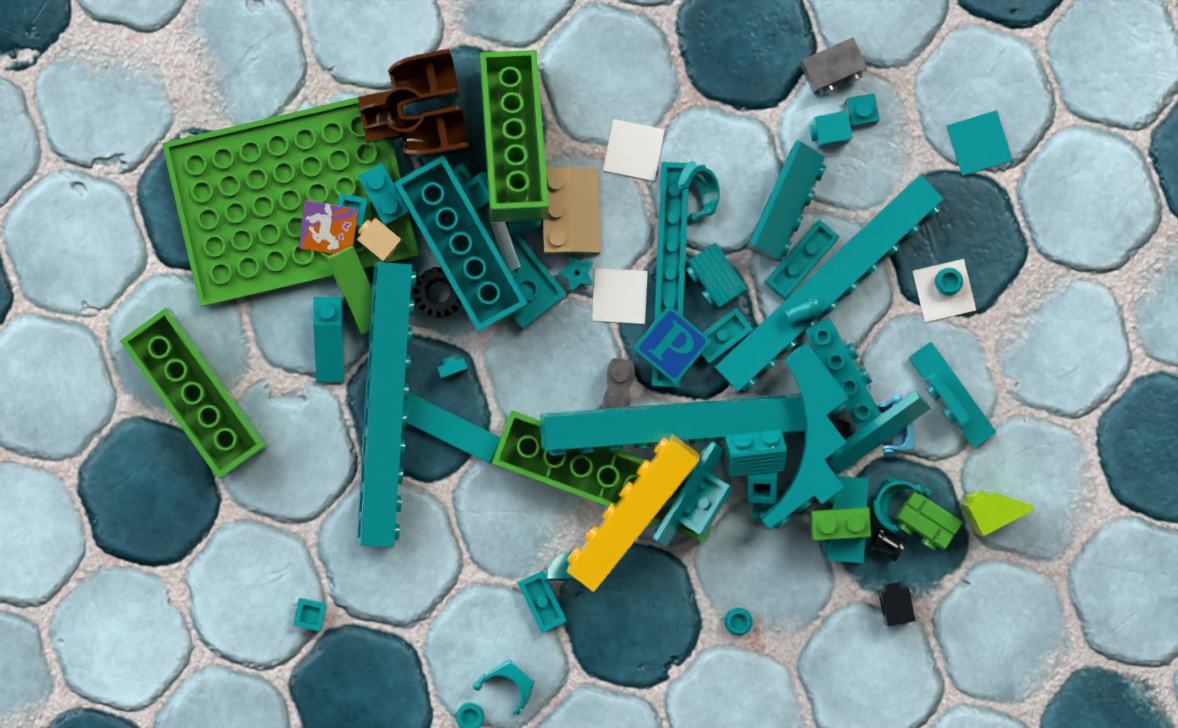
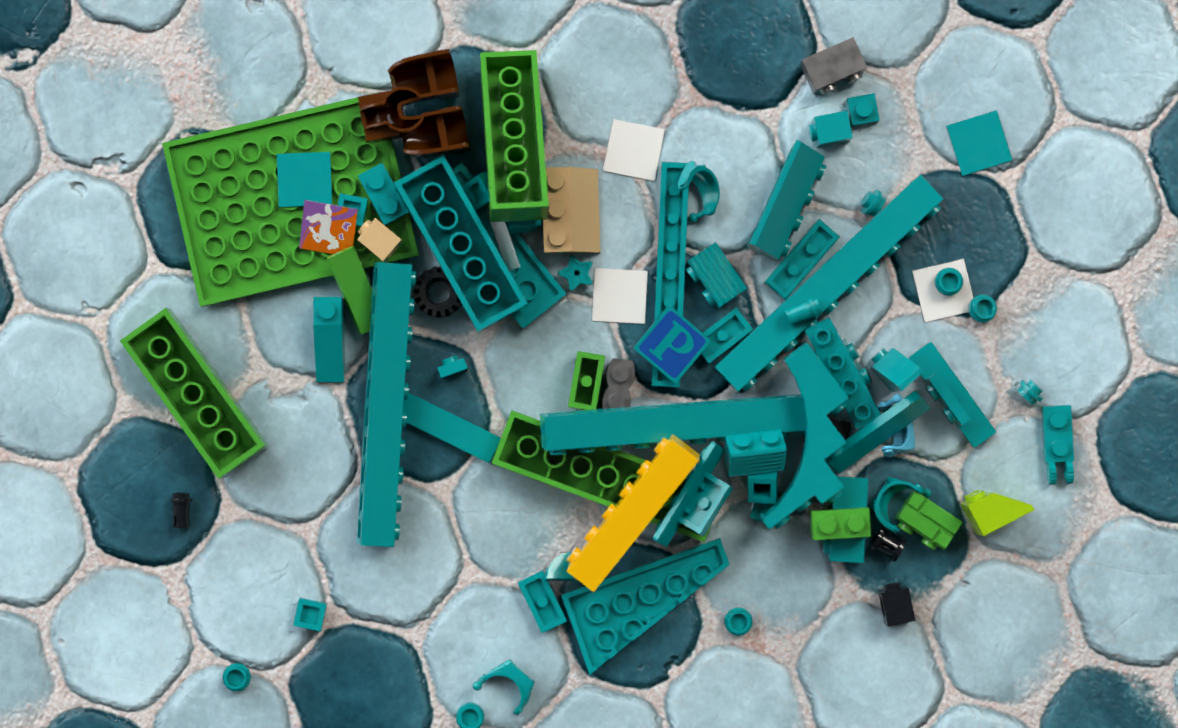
(181, 509): none -> black pin
(236, 677): none -> teal plate
(304, 178): none -> teal sticker
(586, 381): none -> bright green brick
(638, 599): none -> teal wing
(872, 203): none -> teal plate
(894, 369): none -> teal slope
(982, 308): none -> teal plate
(1030, 391): none -> teal plate
(1058, 441): none -> teal hinge

